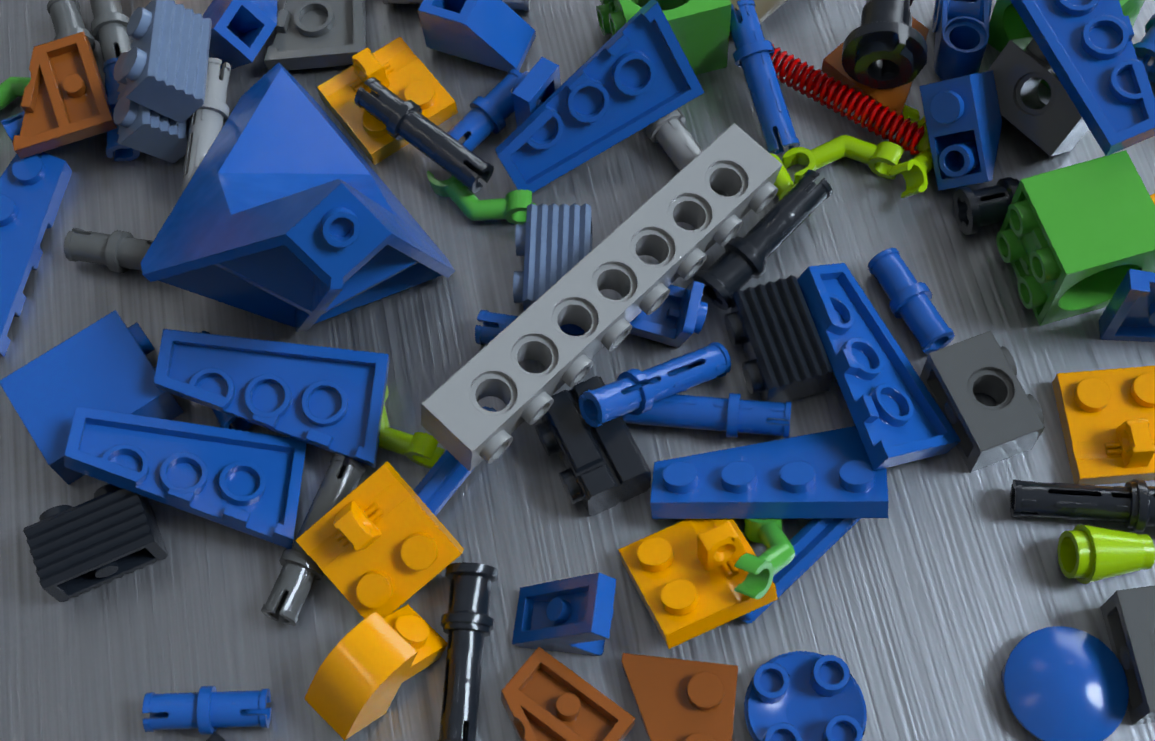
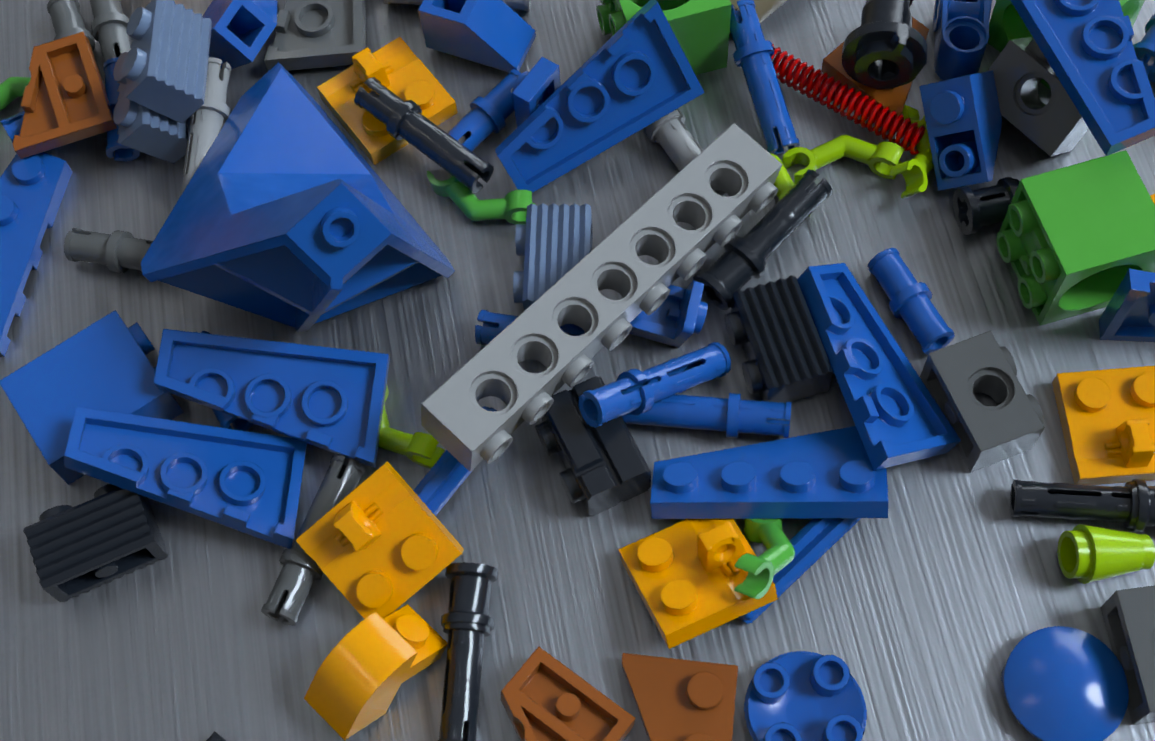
(207, 710): blue pin -> none
(566, 615): blue slope -> none

